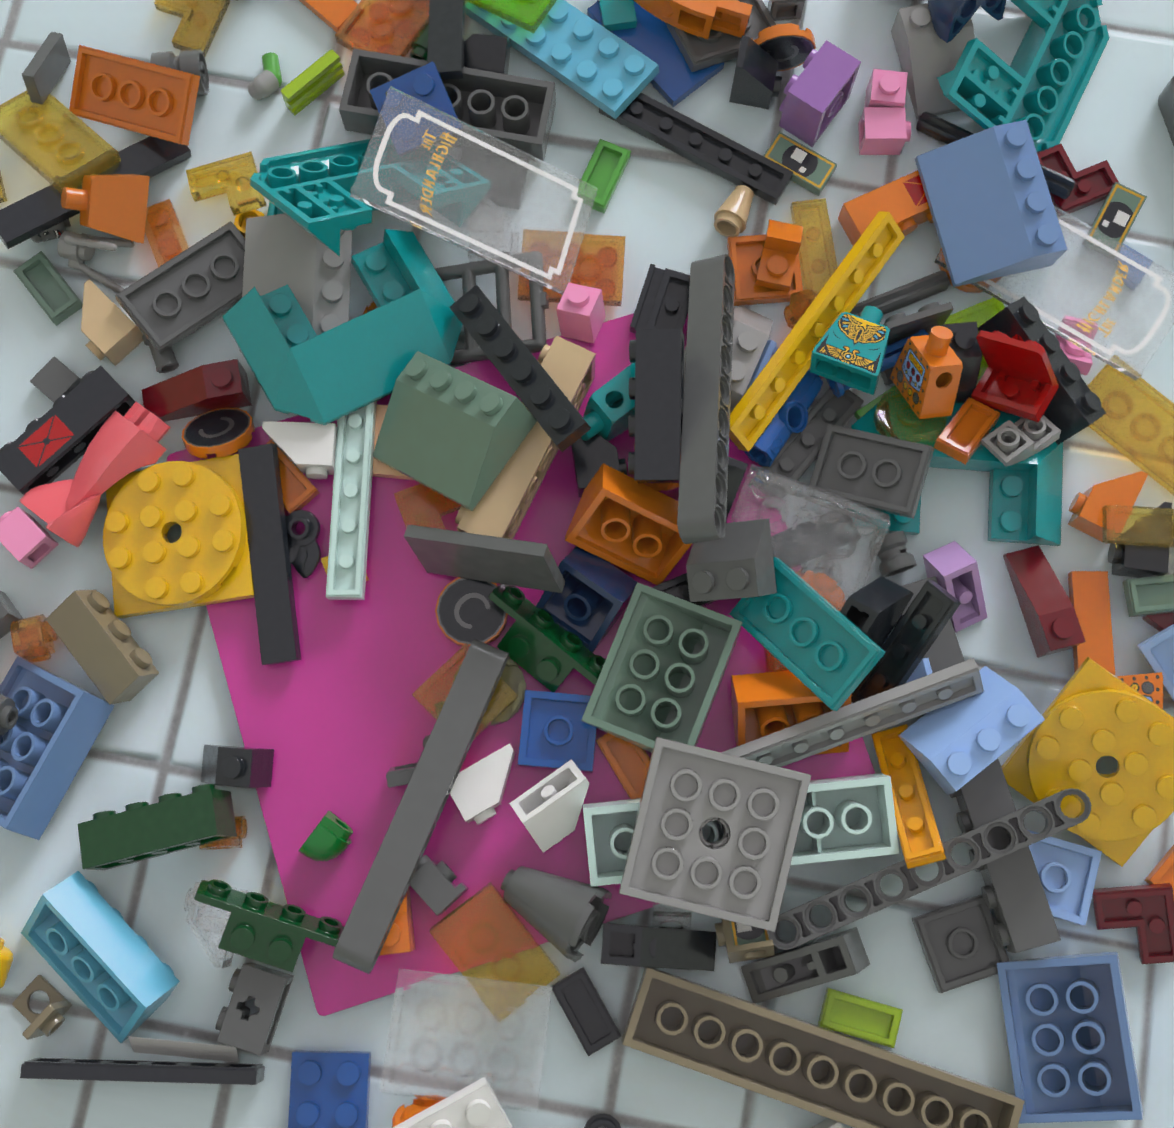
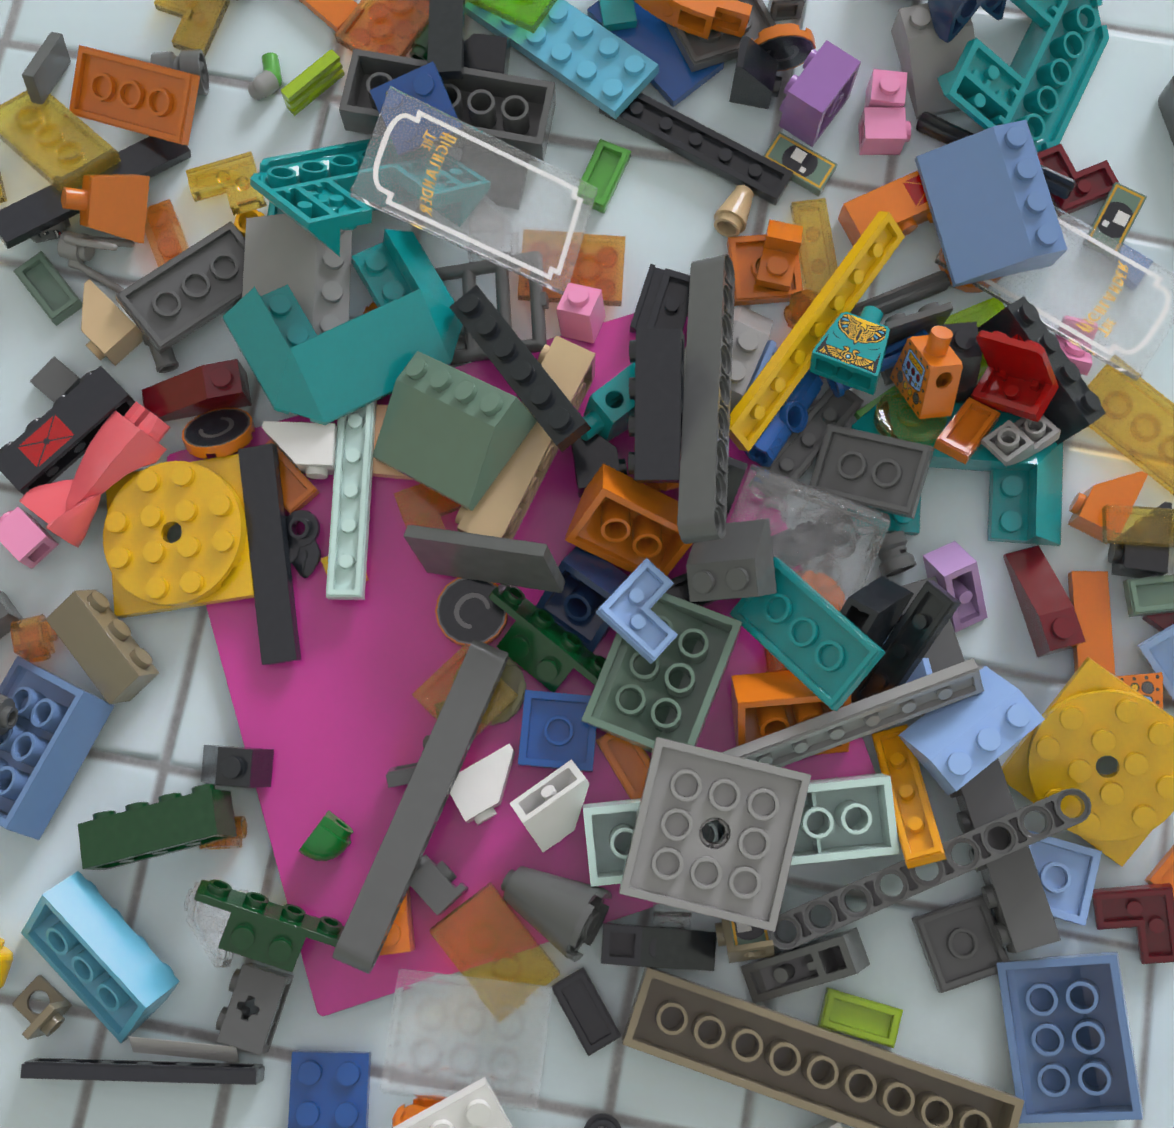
(631, 615): none -> light blue tile

